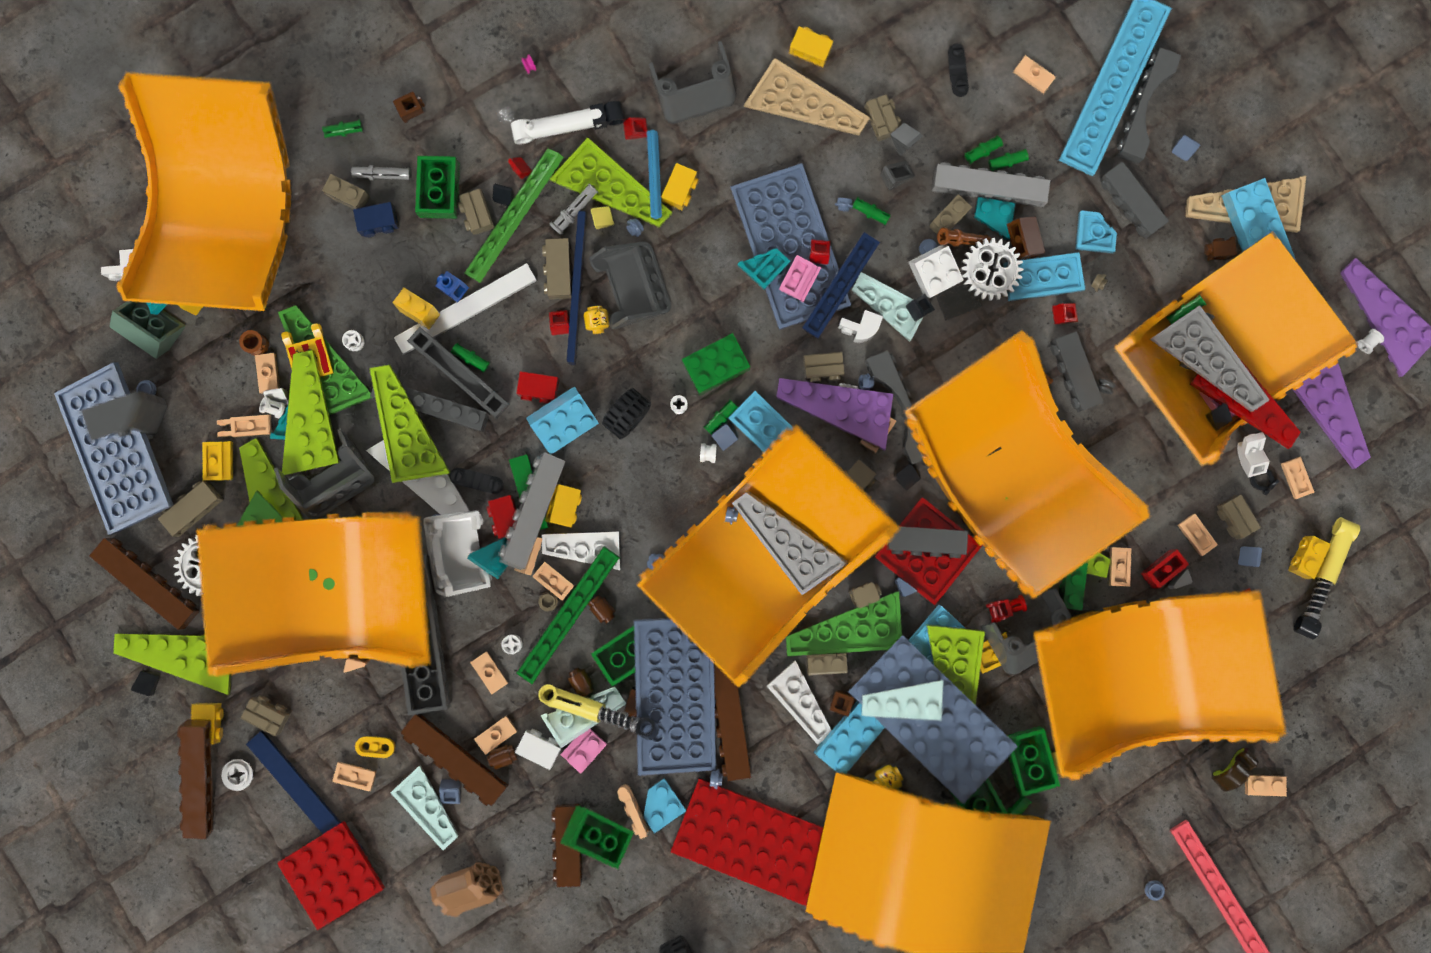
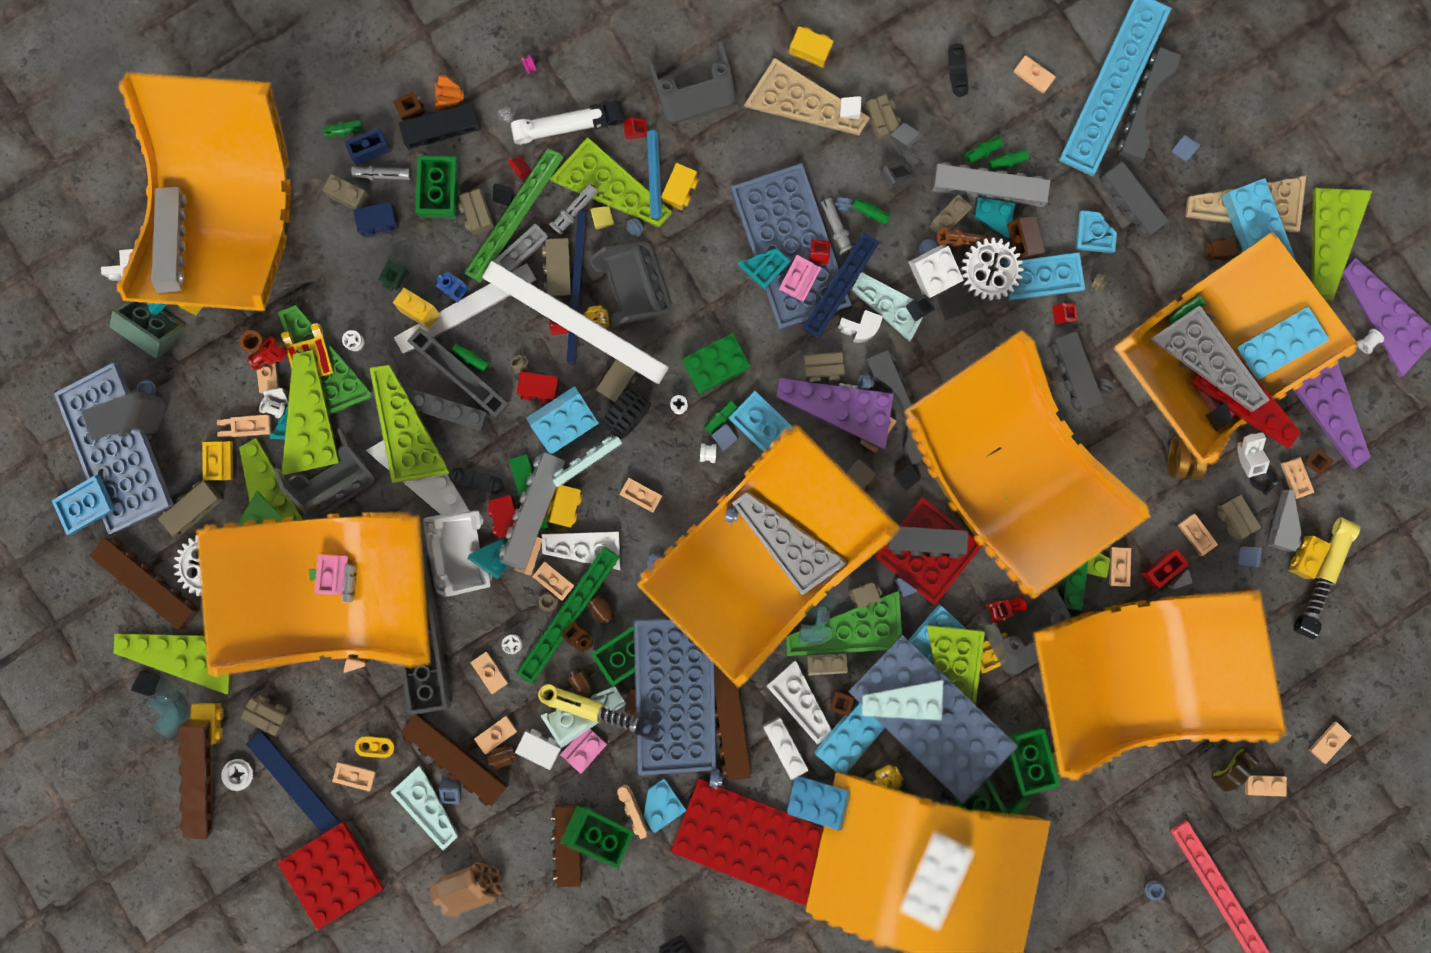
(83, 505): none -> dark azure plate
(168, 240): none -> light grey brick
(171, 716): none -> clear light blue brick
(269, 353): none -> red connector
(330, 574): none -> bright pink plate
(348, 583): none -> light grey axle
(367, 146): none -> dark blue brick
(392, 269): none -> clear green brick
(439, 125): none -> black brick
(447, 93): none -> orange brick
(519, 363): none -> dark tan plate
(522, 248): none -> light grey plate
(575, 322): none -> white beam
(580, 464): none -> light aqua wing
(581, 640): none -> reddish brown brick
(617, 381): none -> dark tan brick
(640, 495): none -> light nougat plate
(785, 747): none -> white brick
(816, 633): none -> clear light blue brick
(818, 802): none -> dark azure plate
(840, 235): none -> light grey pin
(850, 107): none -> white slope
(937, 880): none -> white brick
(1183, 462): none -> pearl gold wheel
(1283, 343): none -> medium azure plate
(1286, 527): none -> light grey slope
(1319, 462): none -> reddish brown brick
(1330, 742): none -> light nougat plate
(1334, 230): none -> lime wing

